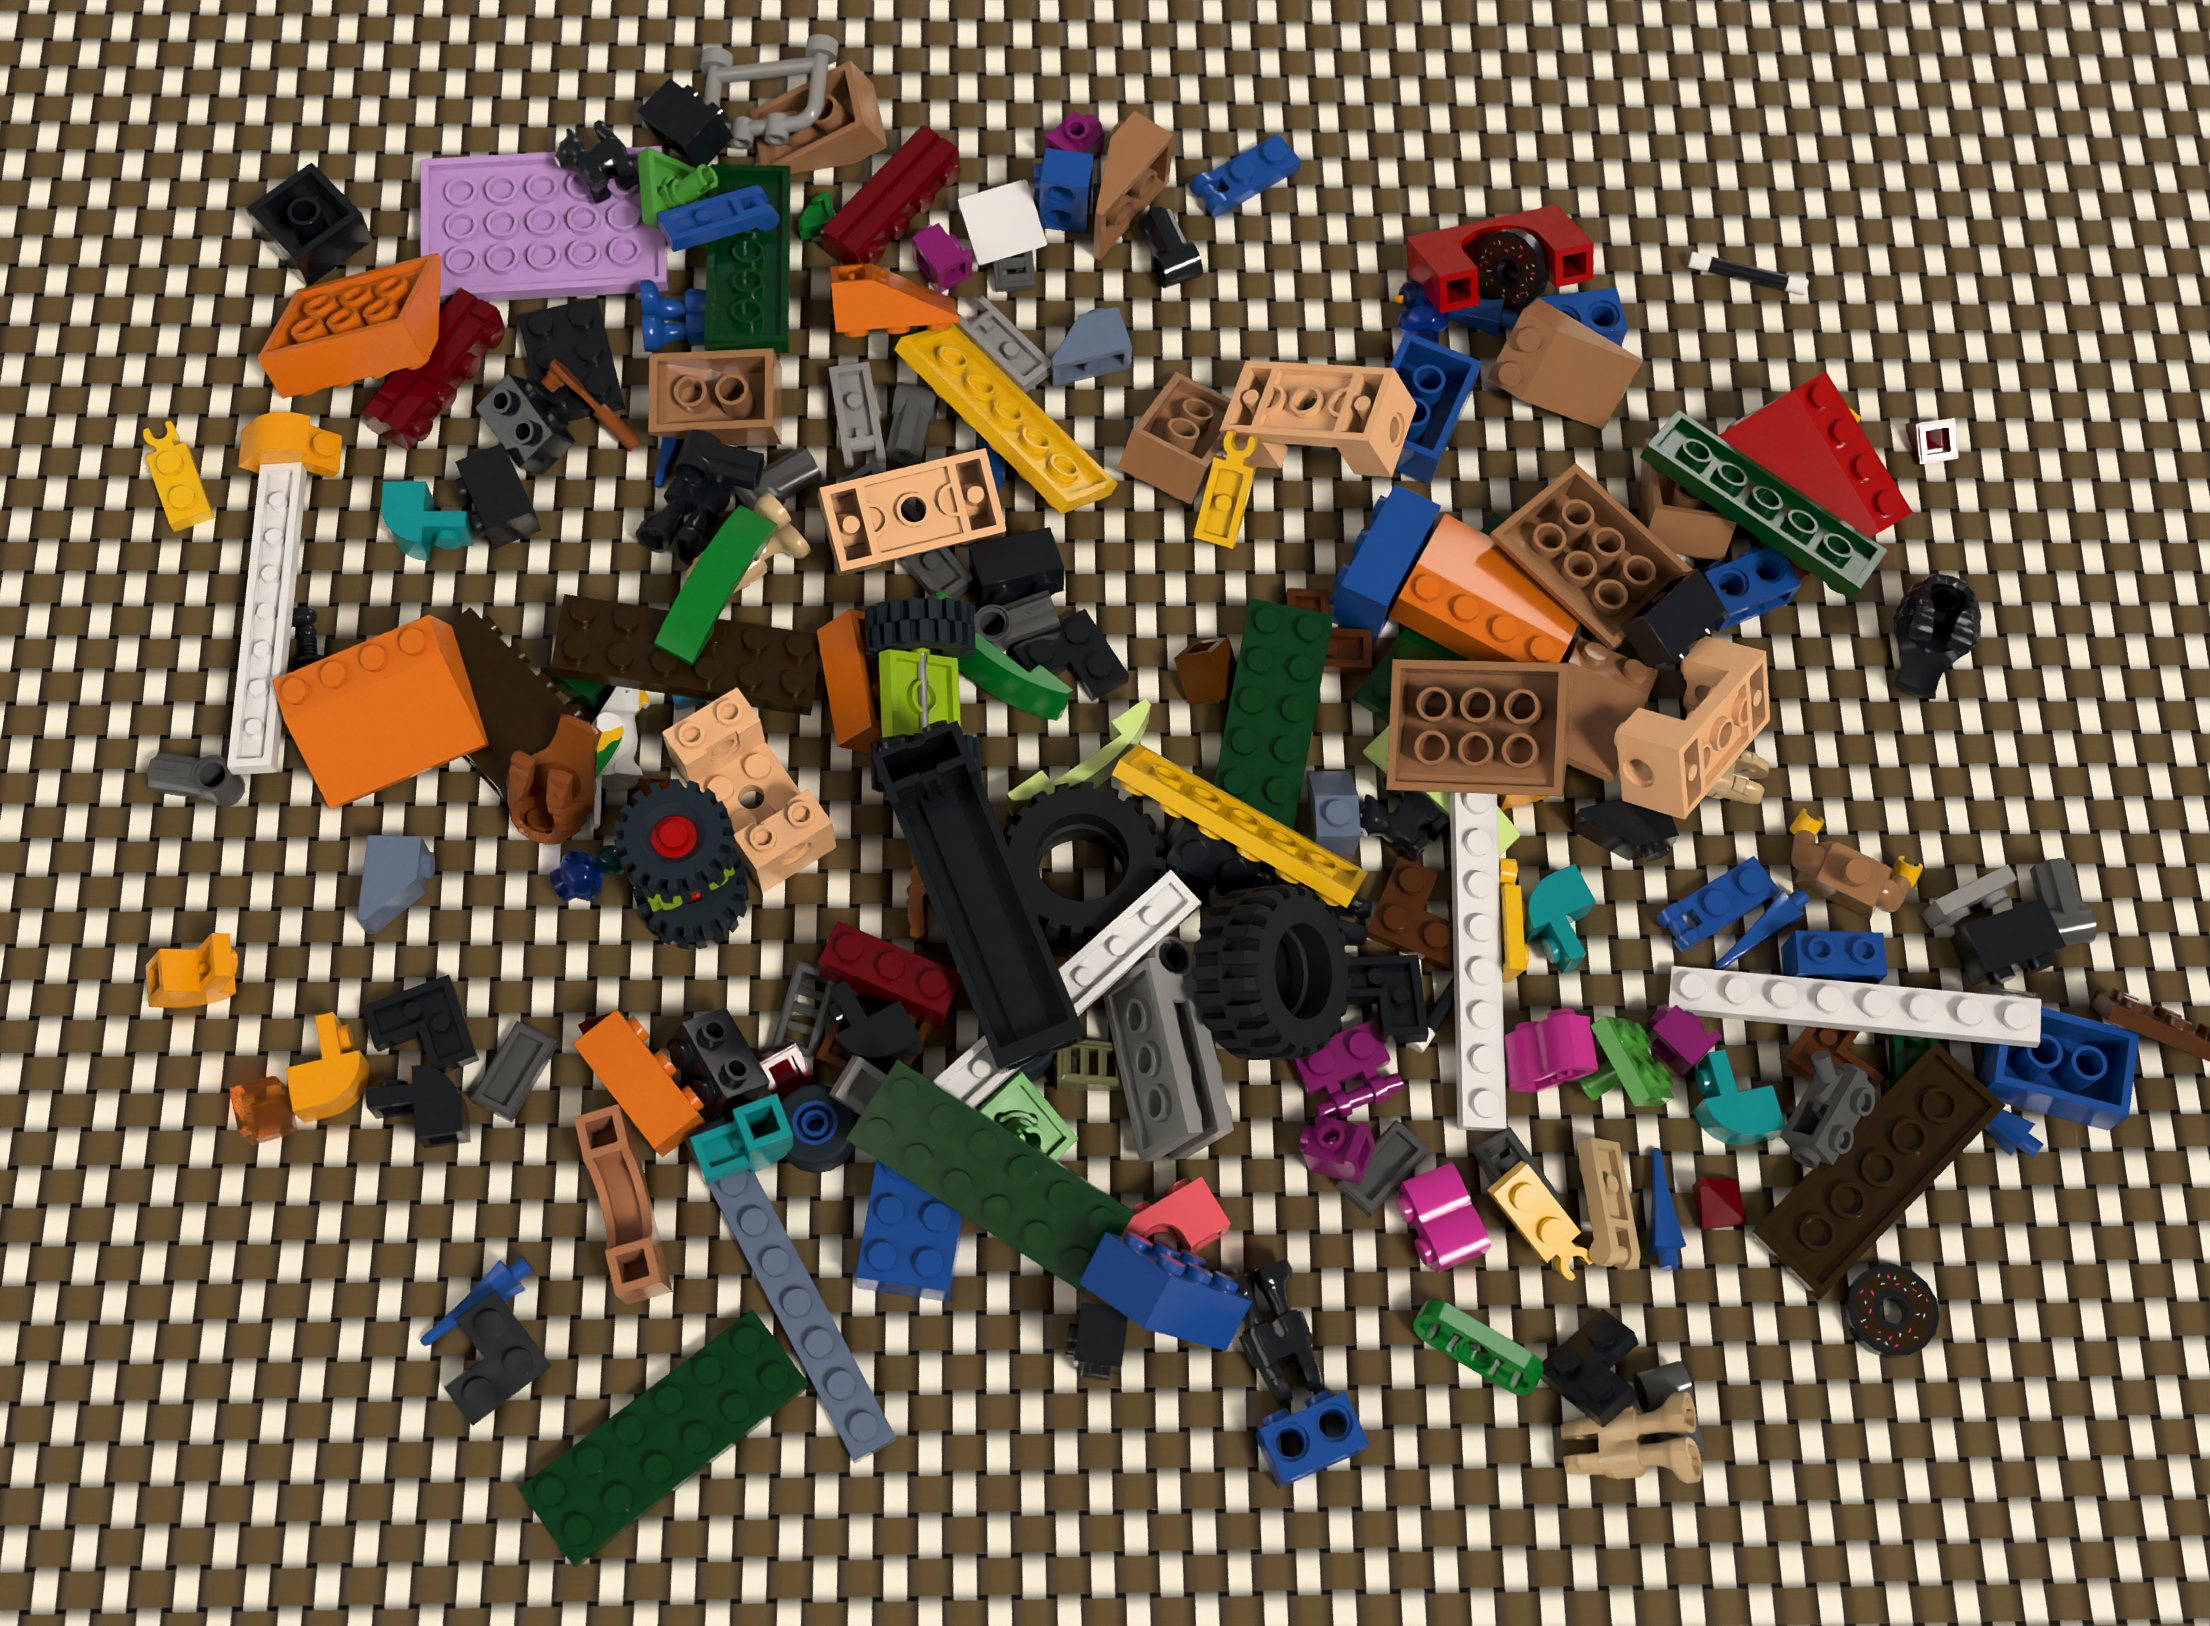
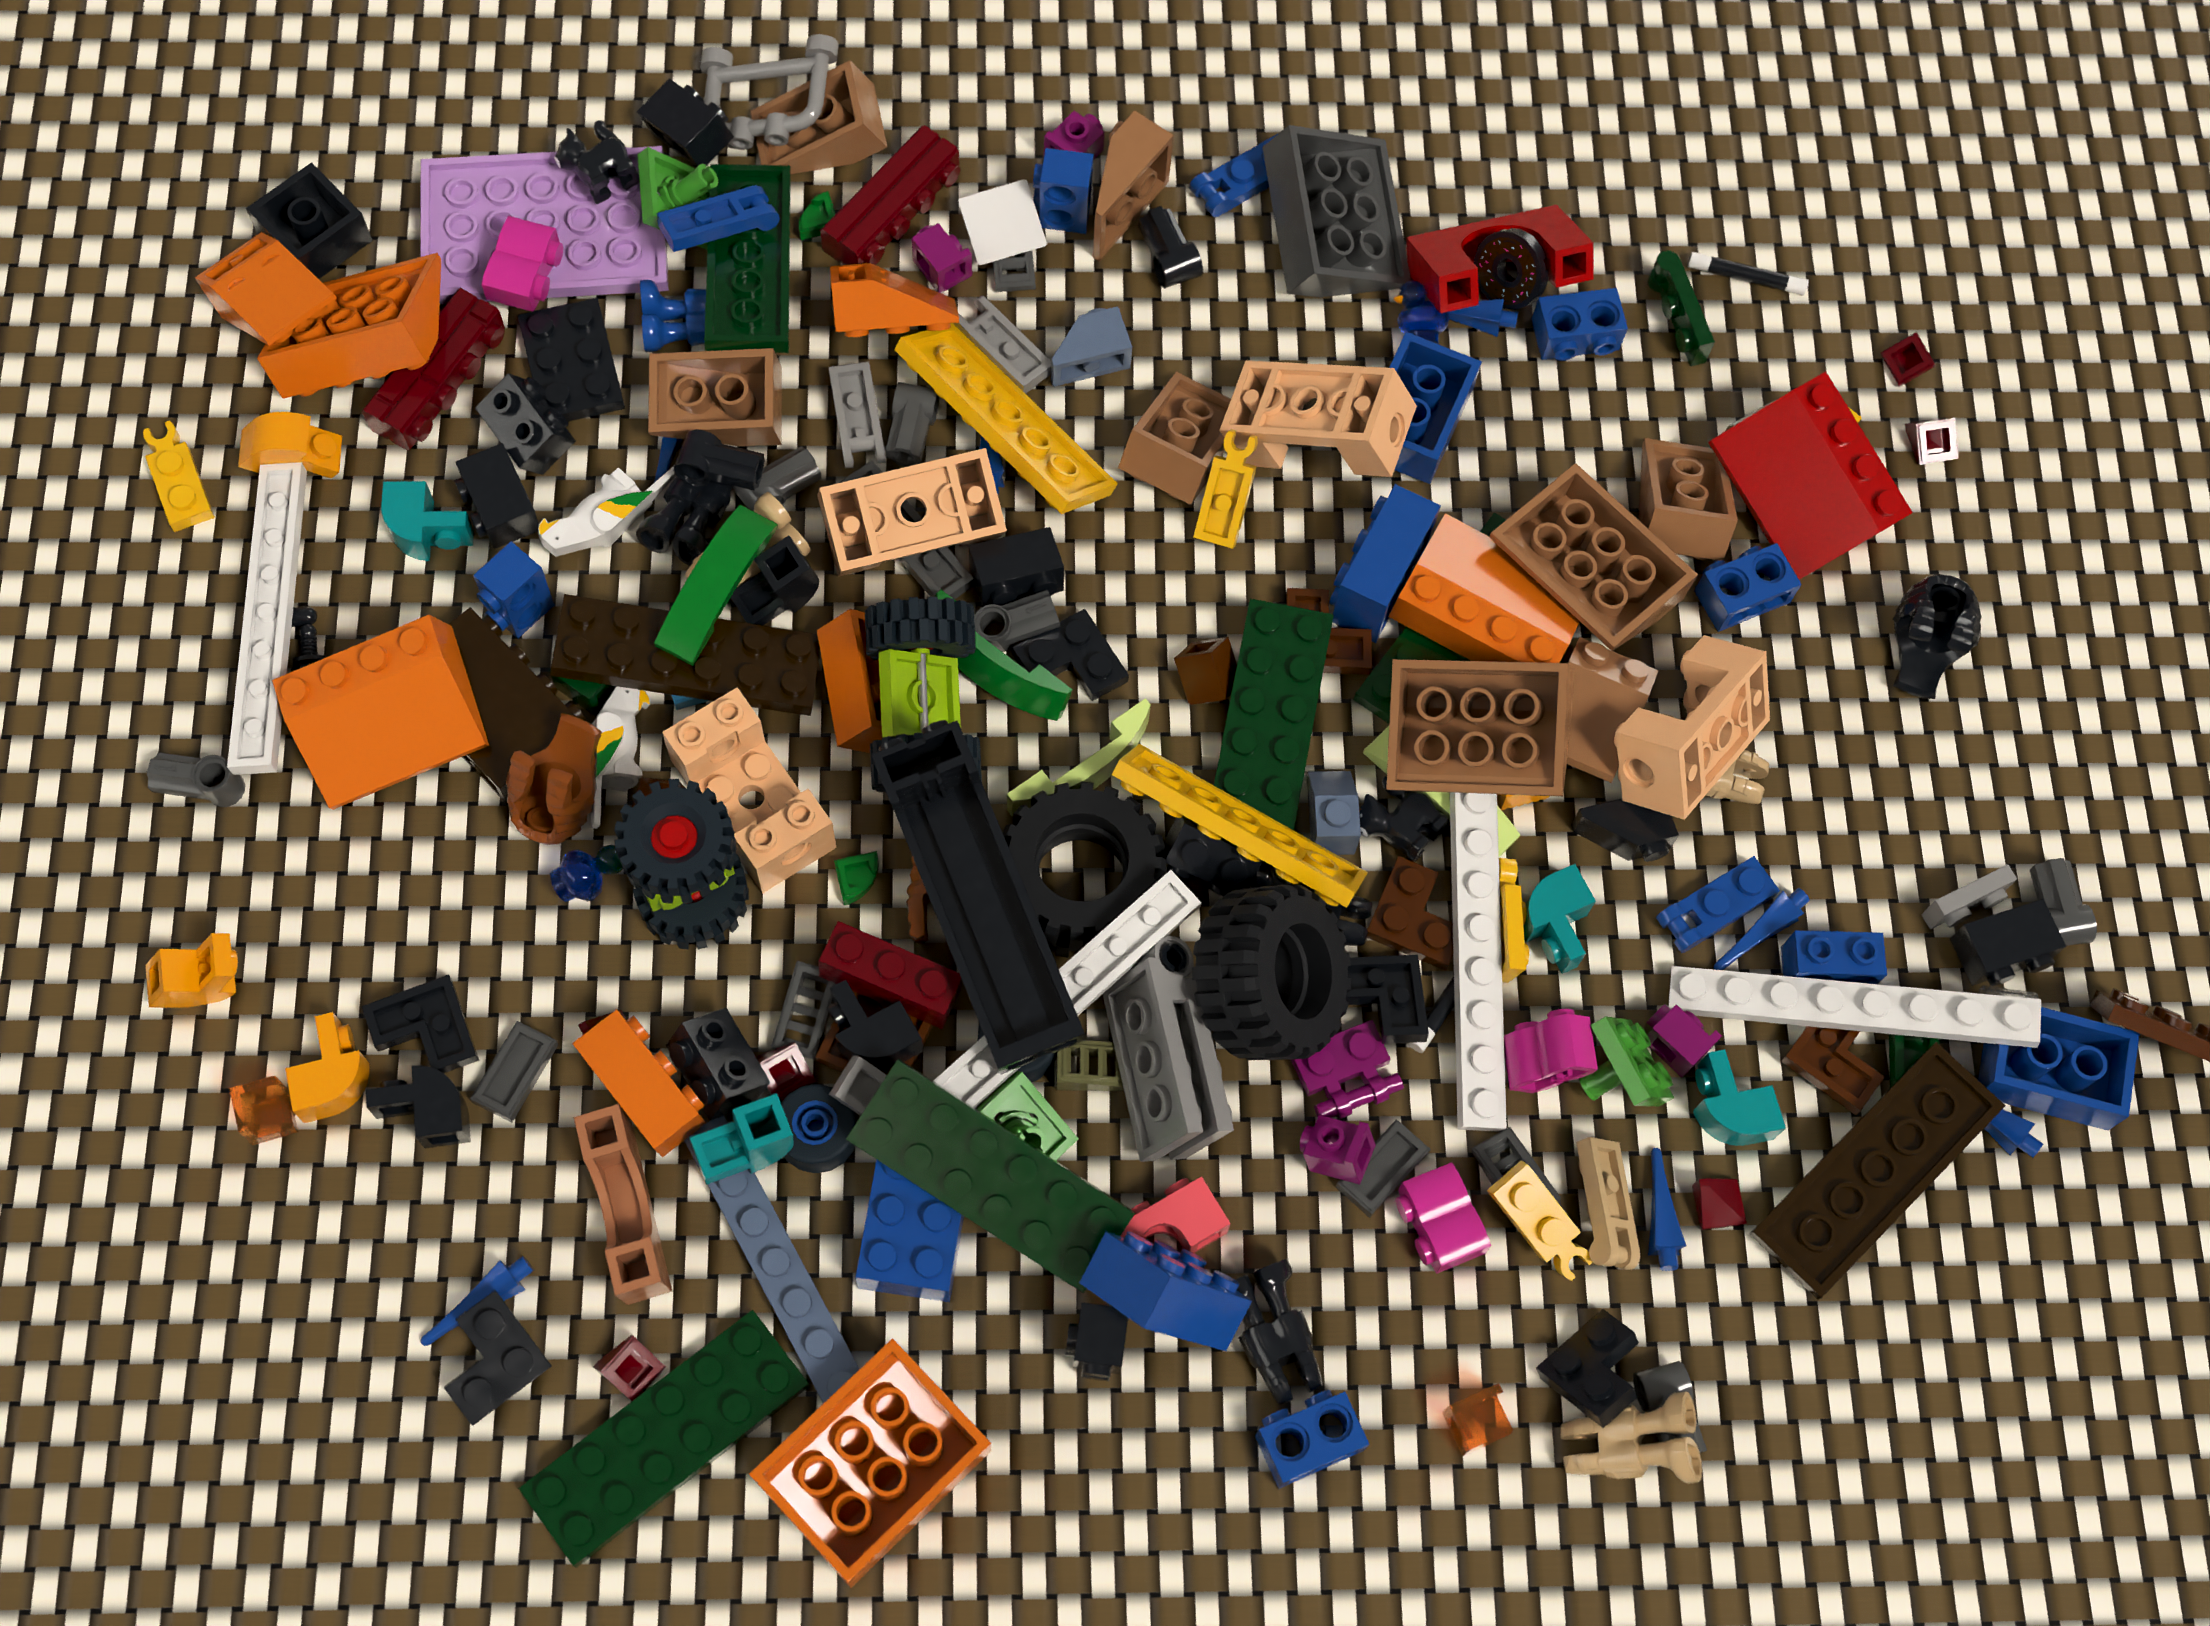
(264, 290): none -> orange slope
(392, 878): sand blue slope -> none
(513, 590): none -> blue brick
(521, 264): none -> dark pink brick
(560, 375): dark orange piece -> none
(602, 515): none -> white animal
(629, 1367): none -> dark red slope
(782, 584): none -> black brick
(856, 875): none -> green tile
(871, 1462): none -> orange slope
(1335, 213): none -> dark grey slope
(1478, 1420): none -> clear orange panel
(1516, 1372): green beam -> none
(1563, 366): medium nougat slope -> none
(1673, 619): black brick -> none
(1682, 307): none -> dark green plate
(1764, 504): dark green plate -> none
(1828, 1112): dark grey brick -> none
(1846, 874): medium nougat torso -> none
(1908, 359): none -> dark red slope
(1912, 1296): tile -> none

